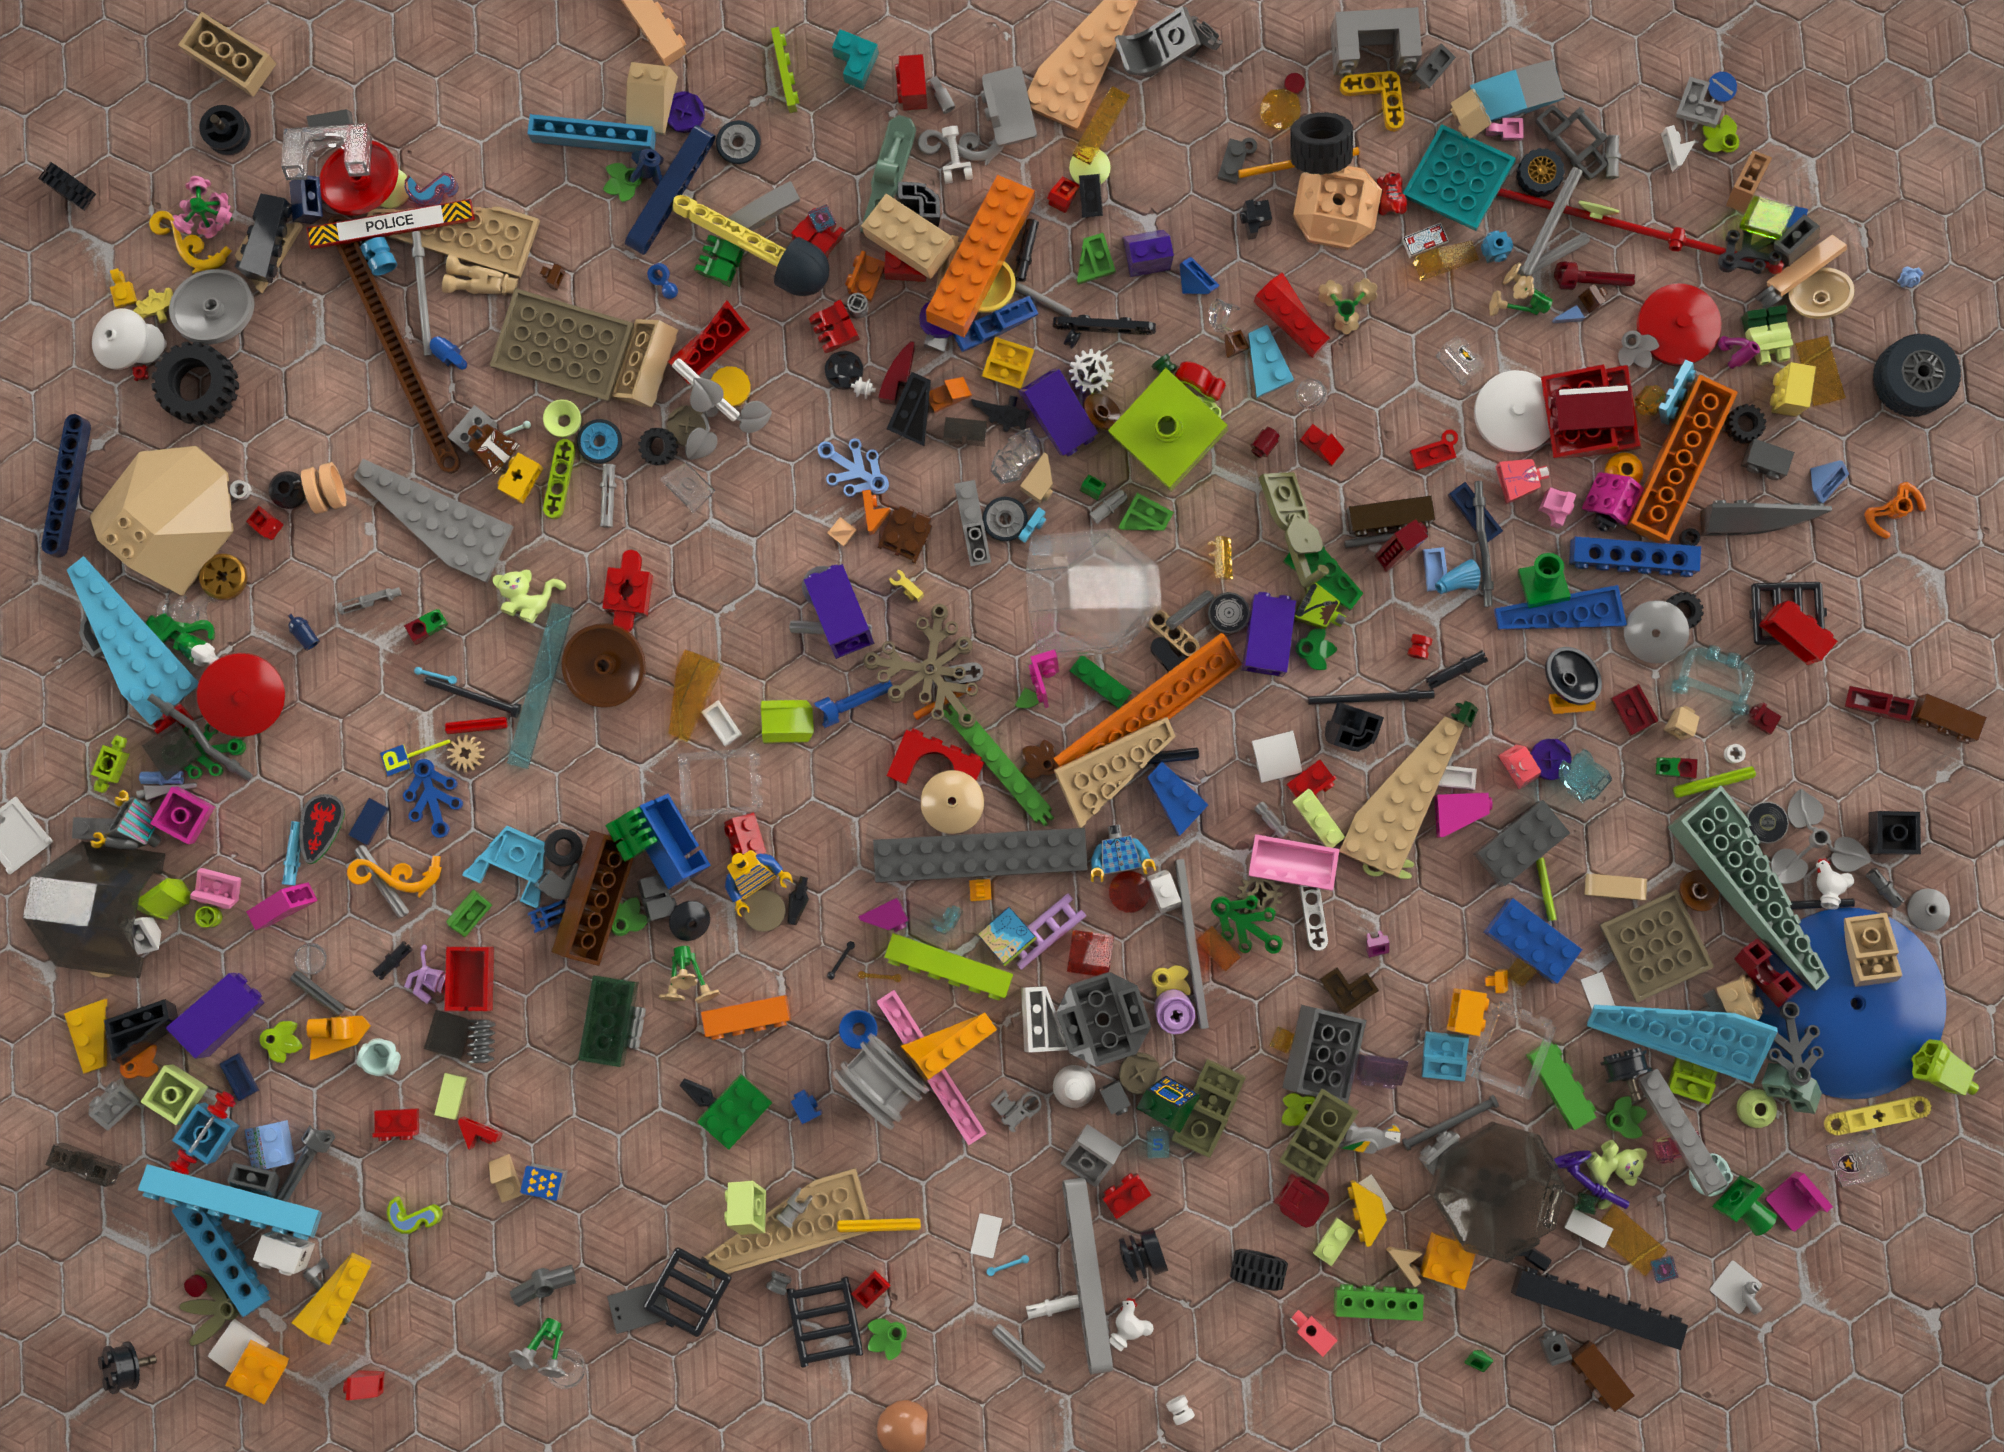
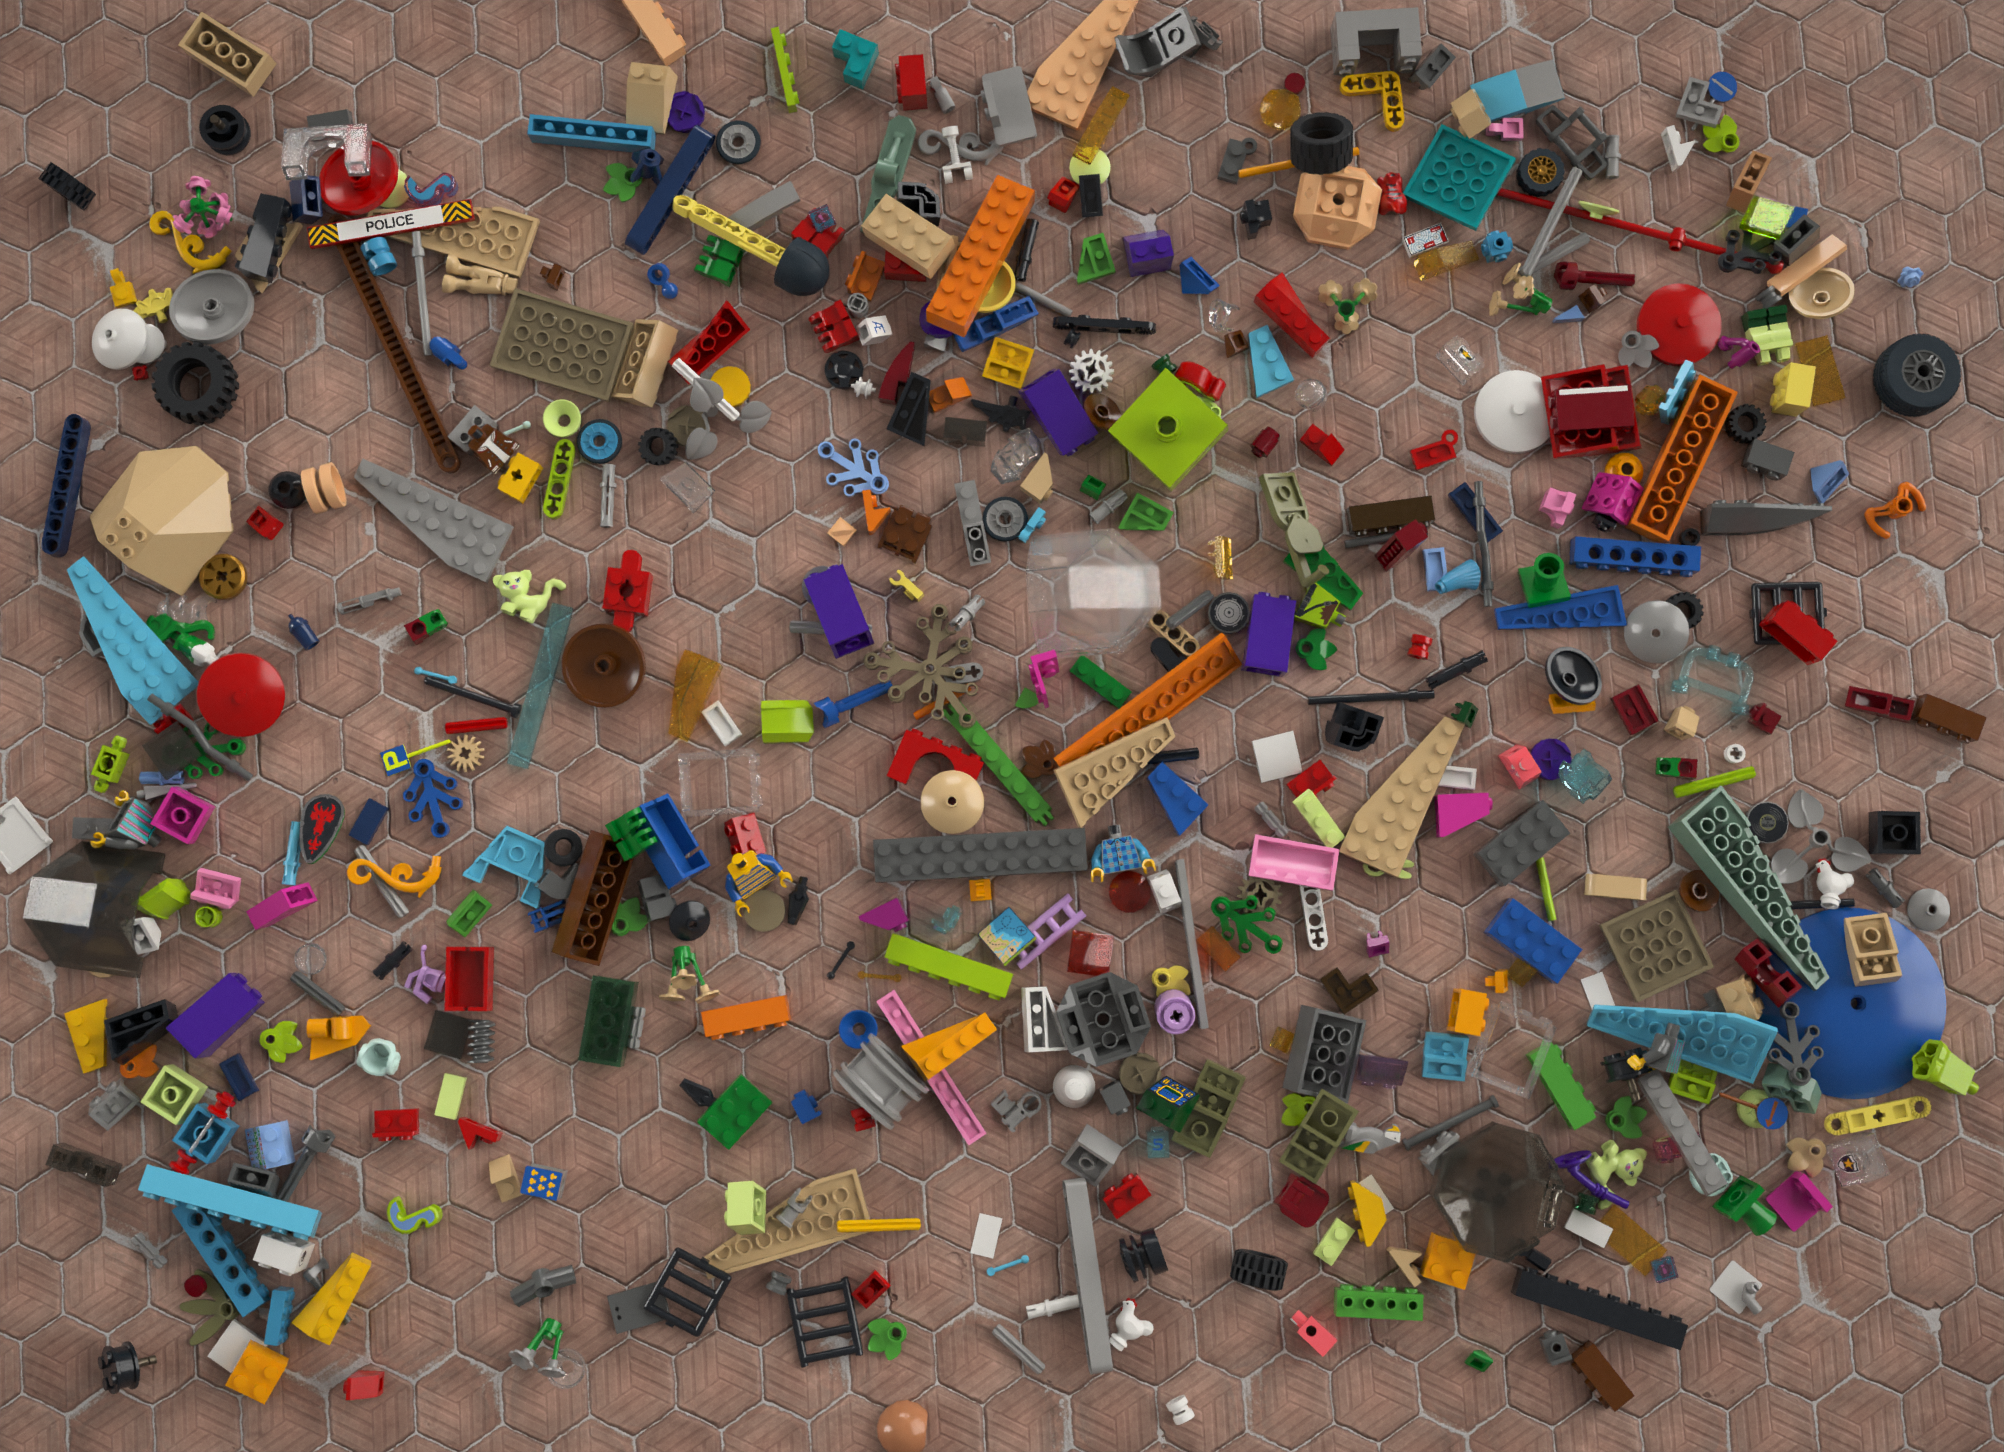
(148, 1250): none -> light grey axle
(247, 489): white bush -> none
(279, 1315): none -> dark azure piece
(859, 1114): none -> red wheel
(874, 330): none -> white brick
(967, 612): none -> light grey pin
(1520, 478): coral torso -> none
(1664, 1052): none -> dark grey torso
(1770, 1112): none -> blue piece
(1803, 1158): none -> tan plate

